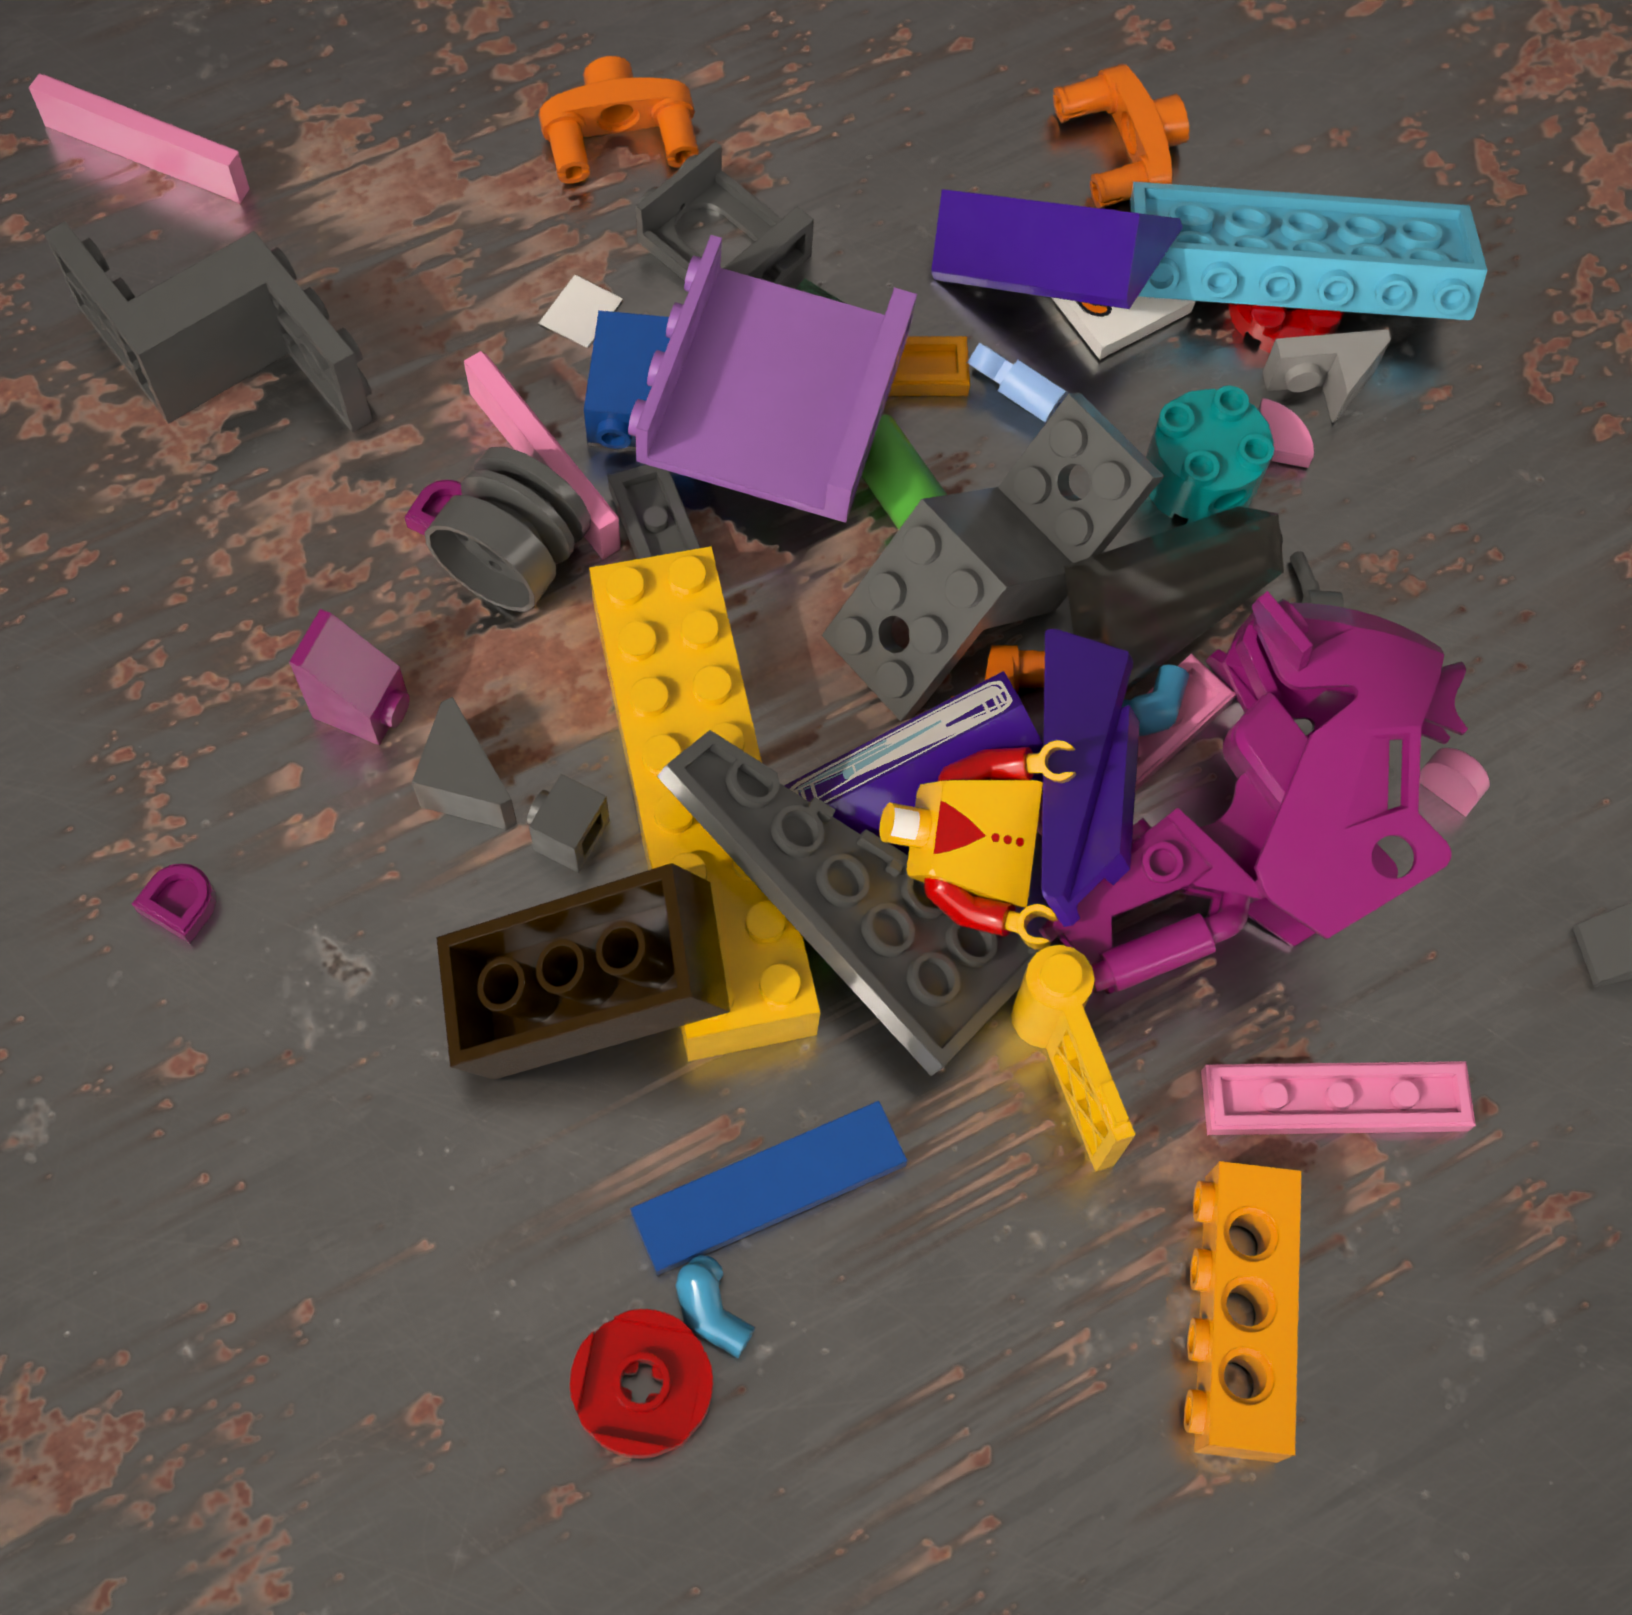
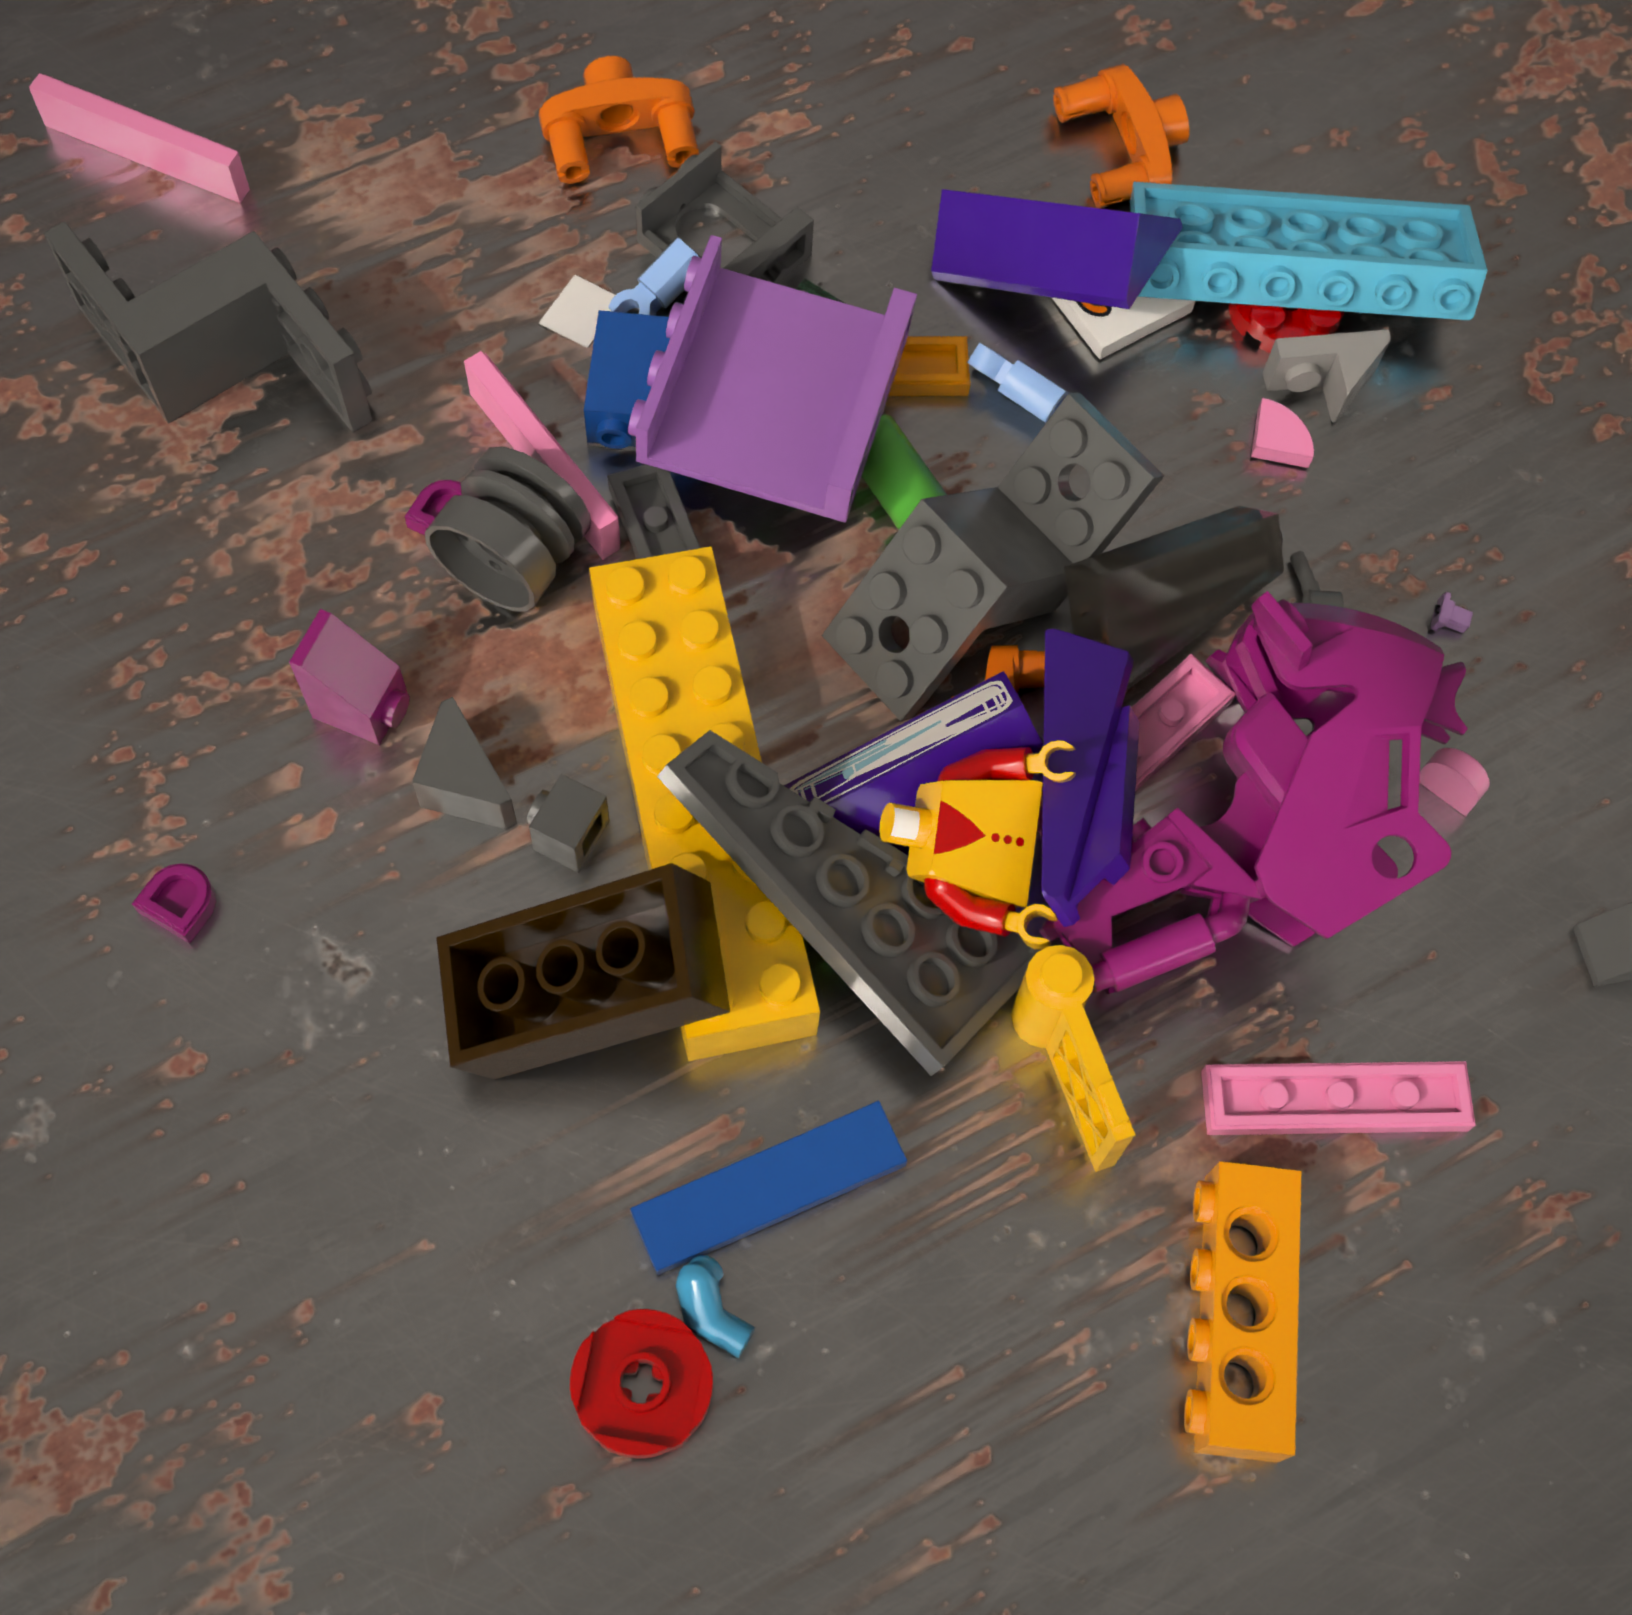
(658, 283): none -> light blue bar
(1160, 708): dark azure arm -> none
(1210, 453): teal brick -> none
(1450, 615): none -> lavender piece

